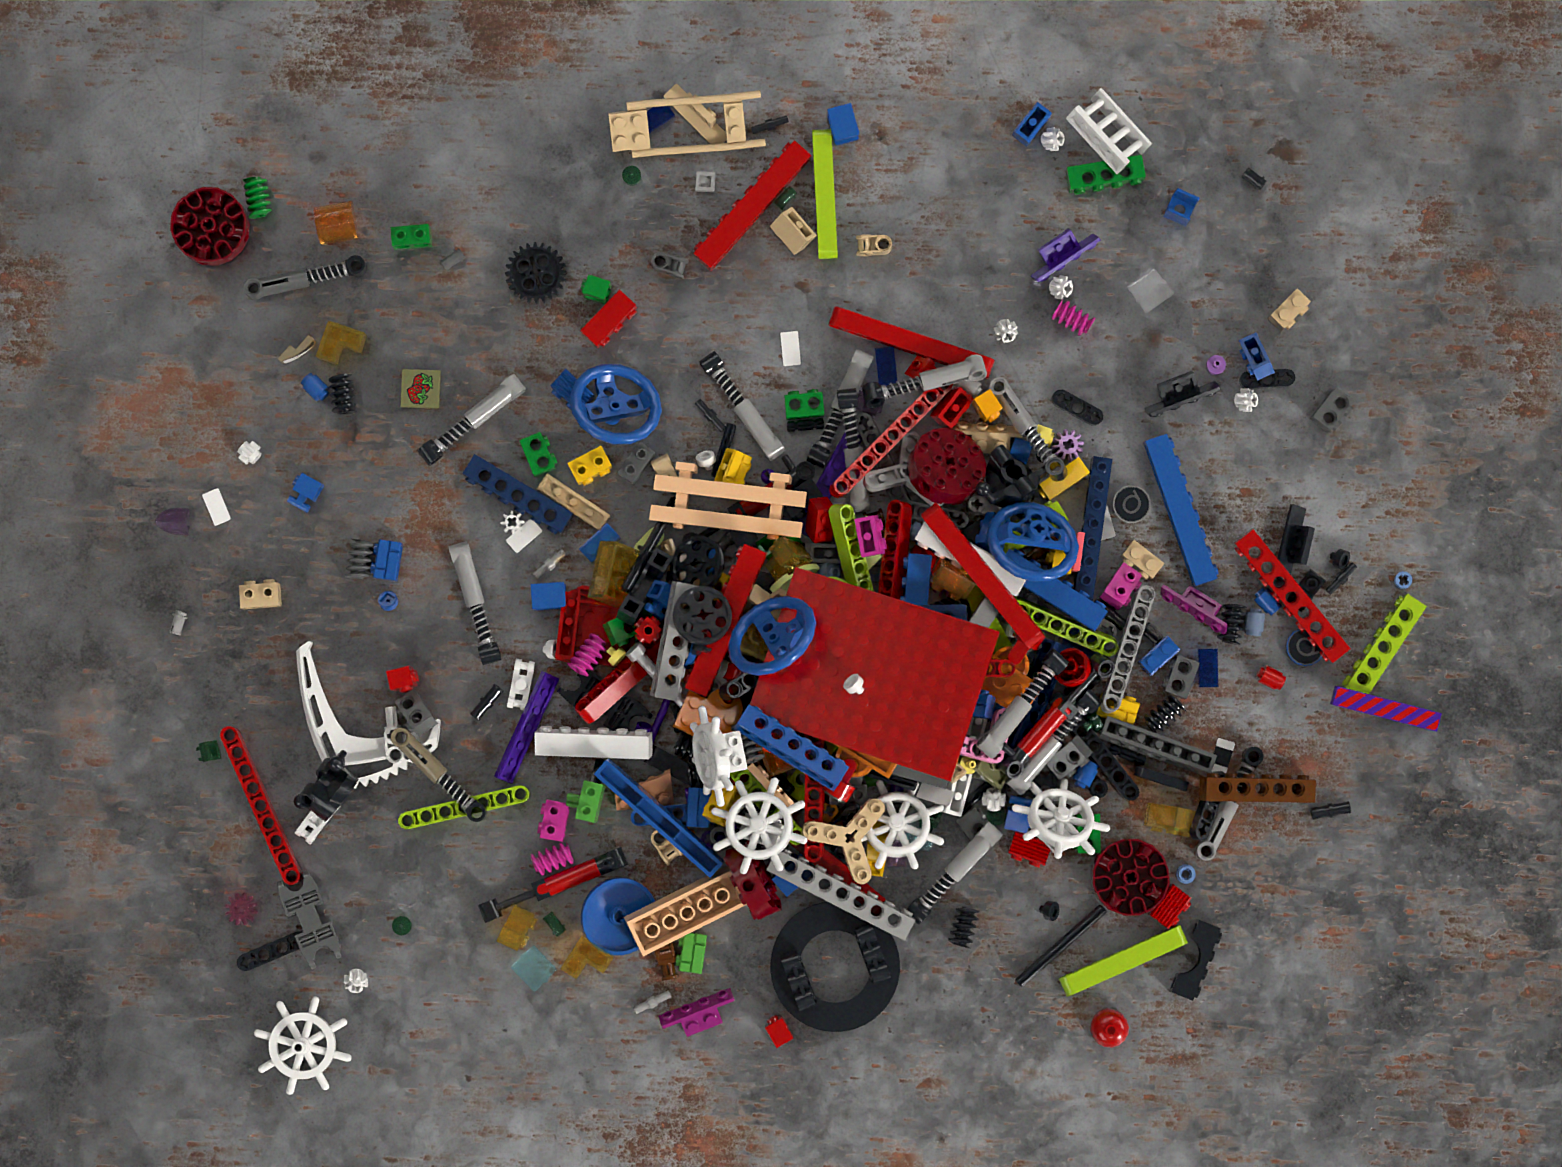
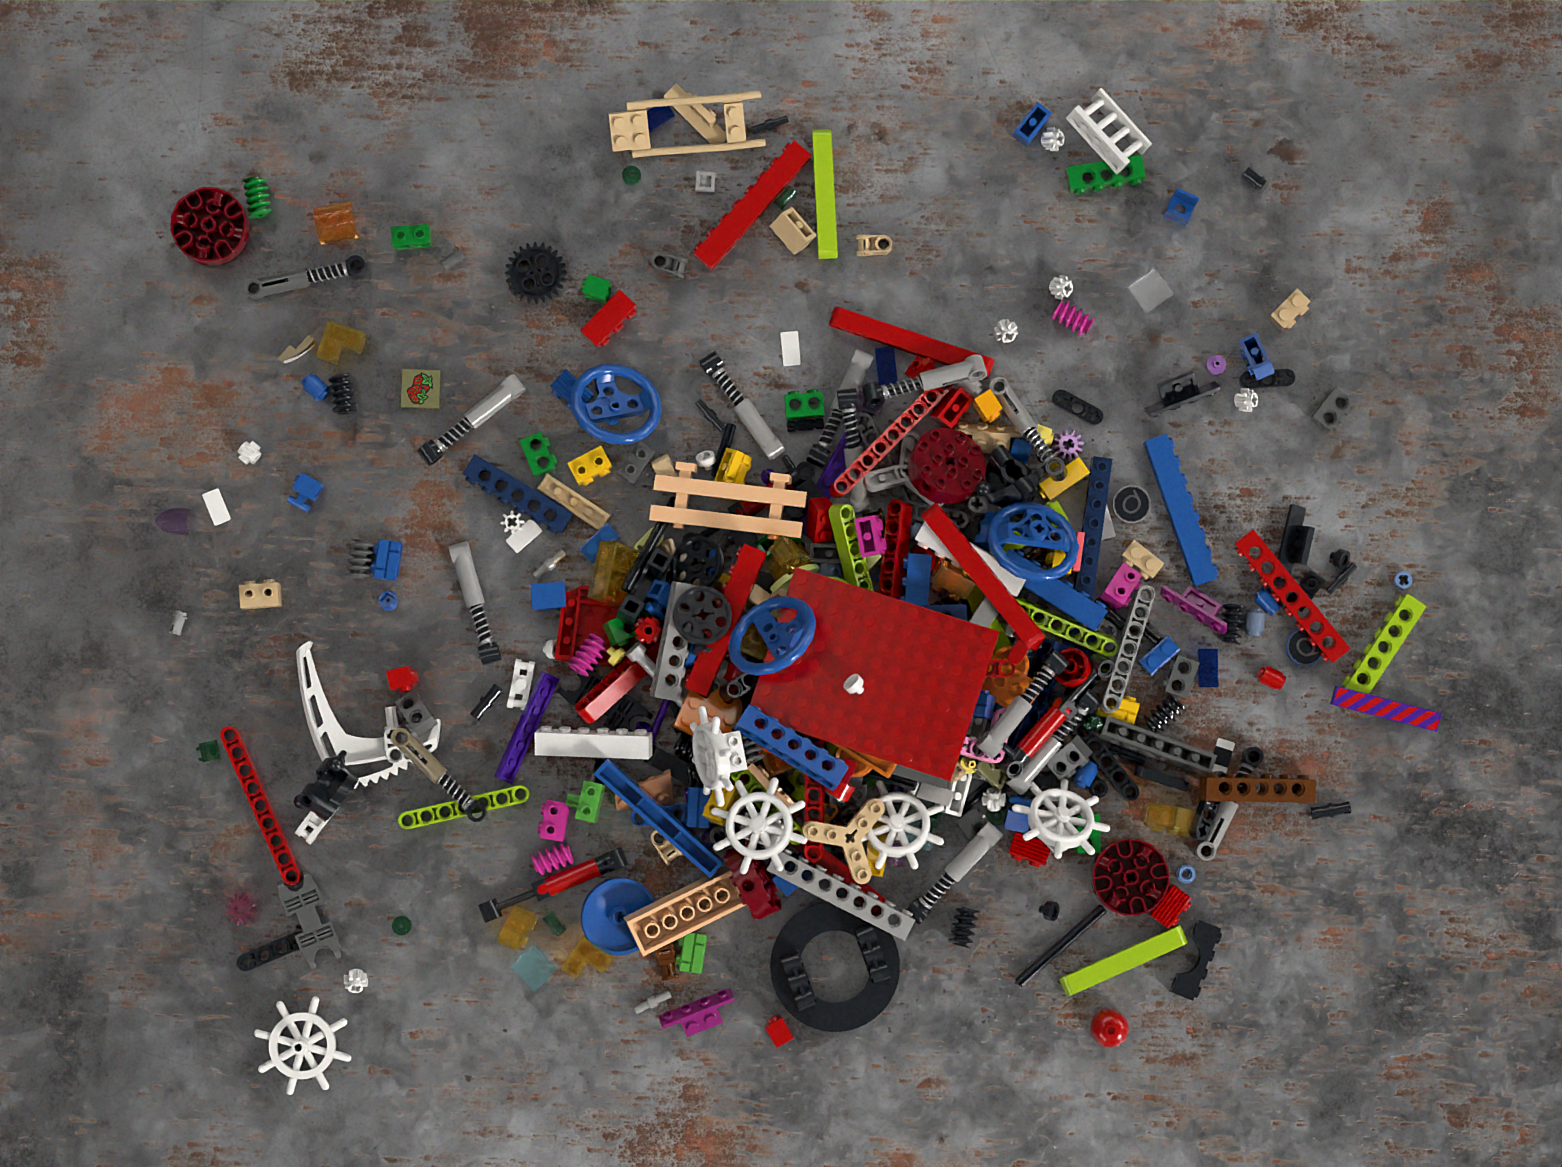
(843, 124): blue piece -> none
(1061, 251): dark purple bracket -> none

